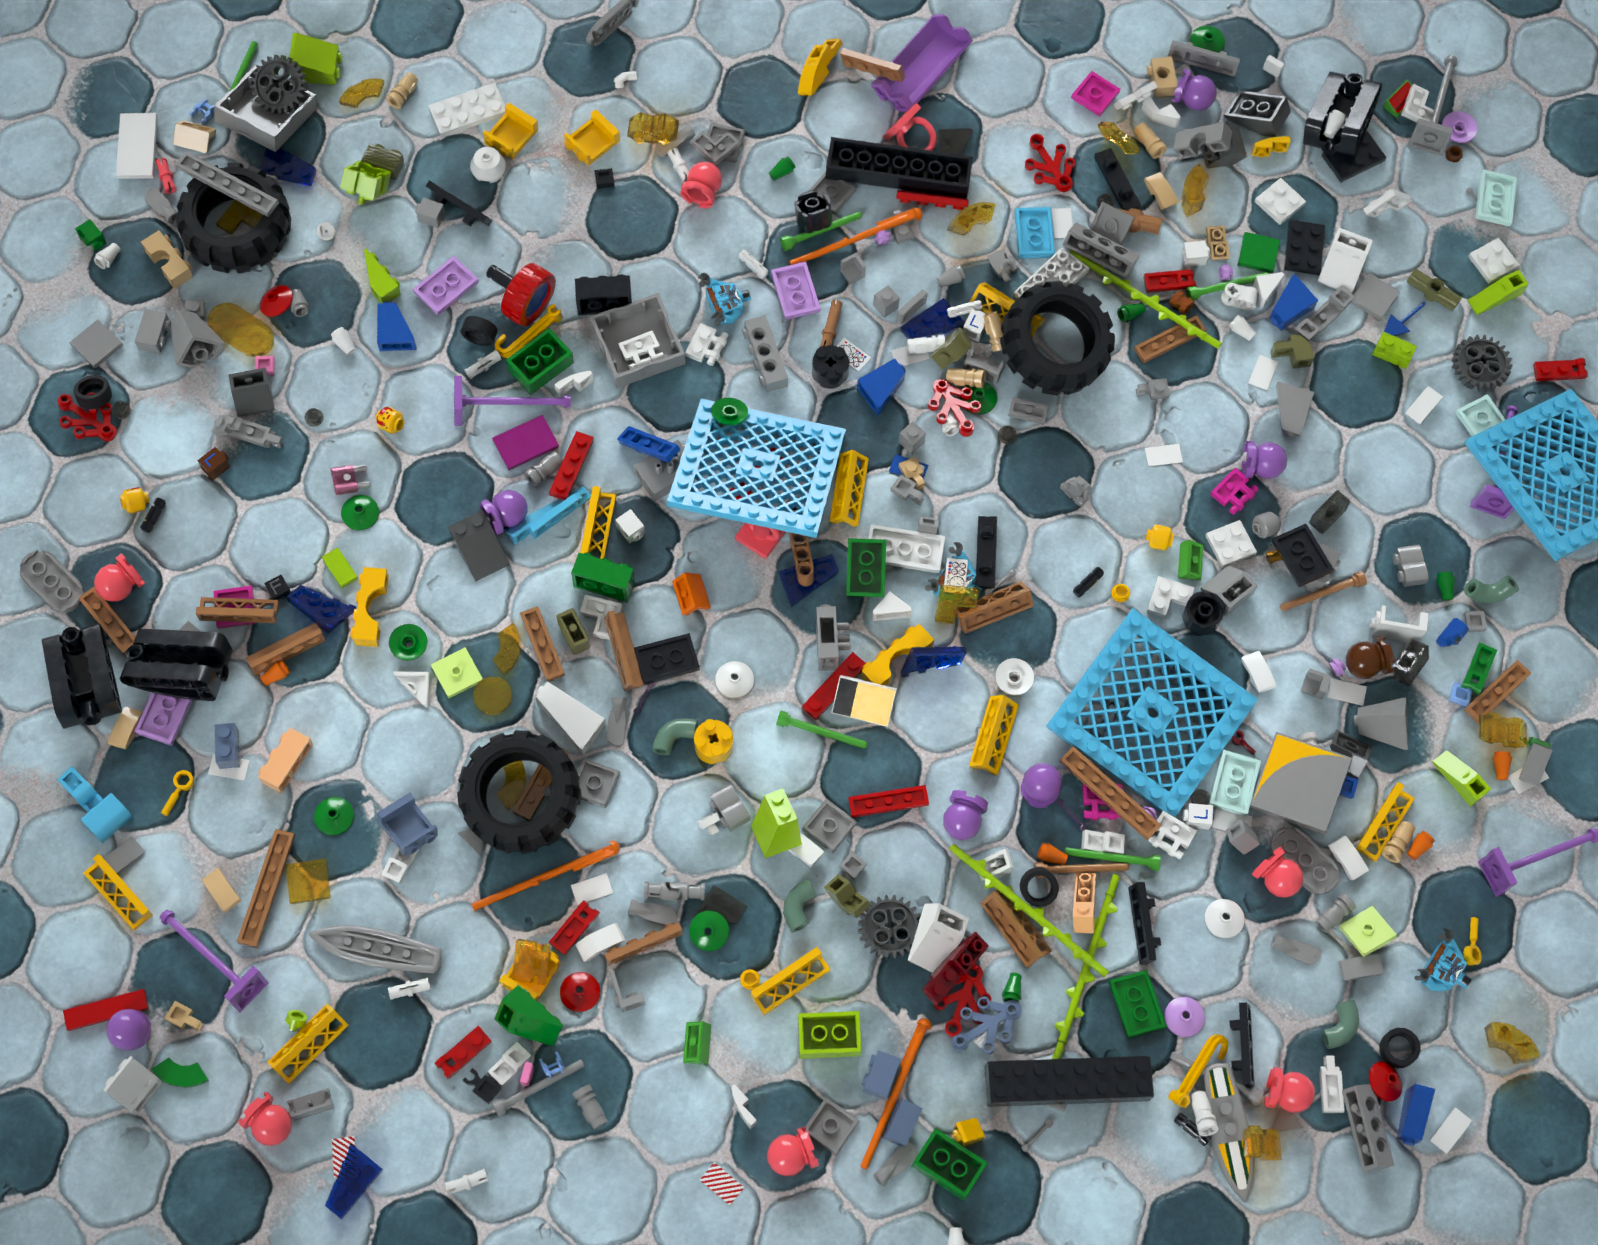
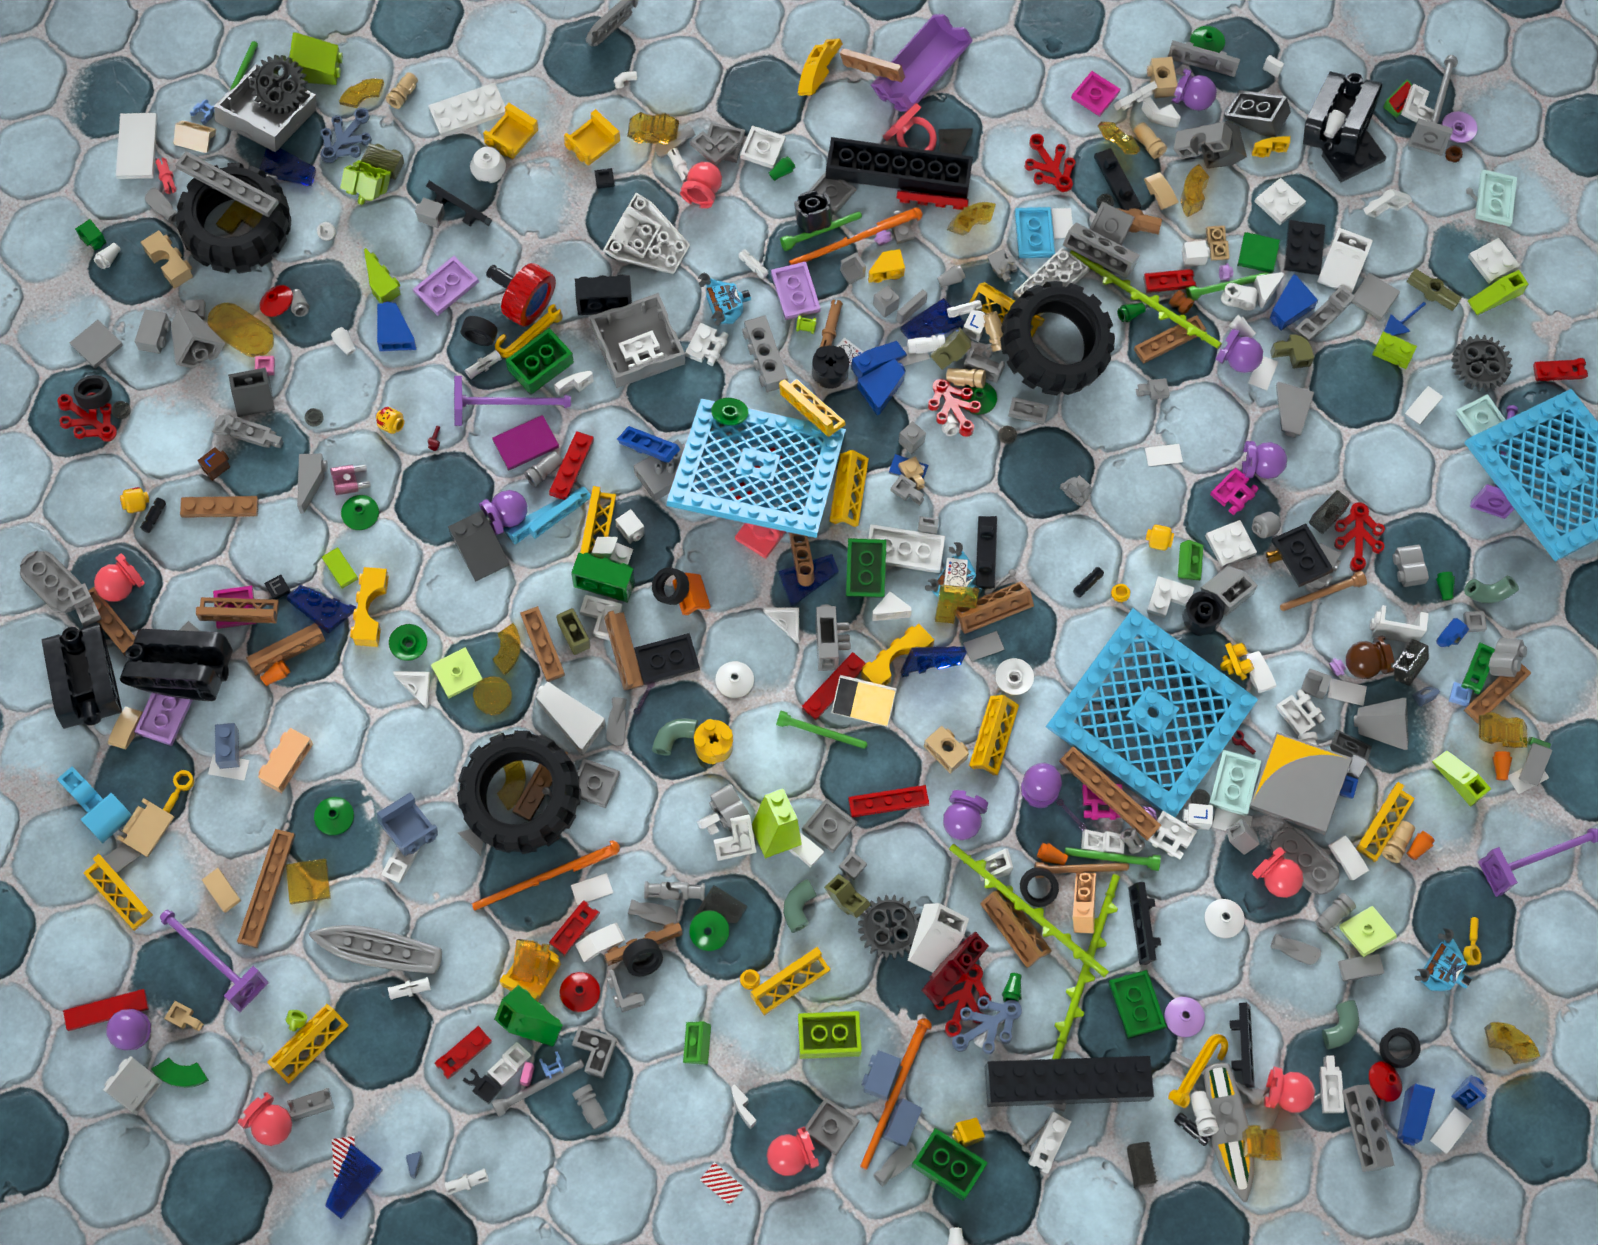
(84, 605): none -> light grey slope
(146, 827): none -> tan piece
(219, 506): none -> medium nougat plate
(309, 478): none -> light grey slope
(345, 137): none -> sand blue plant
(413, 1162): none -> sand blue slope
(434, 444): none -> dark red hand
(601, 1050): none -> light grey brick
(608, 548): none -> white slope
(638, 948): none -> black tyre
(646, 238): none -> white wedge
(659, 583): none -> black tyre
(740, 843): none -> white plate
(762, 147): none -> white plate
(786, 619): none -> white tile
(806, 324): none -> lime bush
(809, 410): none -> yellow fence
(876, 357): none -> blue slope
(887, 266): none -> yellow slope
(949, 760): none -> tan brick
(983, 646): none -> light grey sticker
(1049, 1142): none -> white plate
(1132, 840): none -> light grey bush
(1141, 1165): none -> clear smoke brick
(1240, 667): none -> yellow hips
(1241, 352): none -> medium lavender tile
(1296, 716): none -> white plate
(1359, 533): none -> red plant
(1425, 695): none -> sand blue slope
(1470, 1092): none -> blue slope
(1507, 657): none -> light grey brick

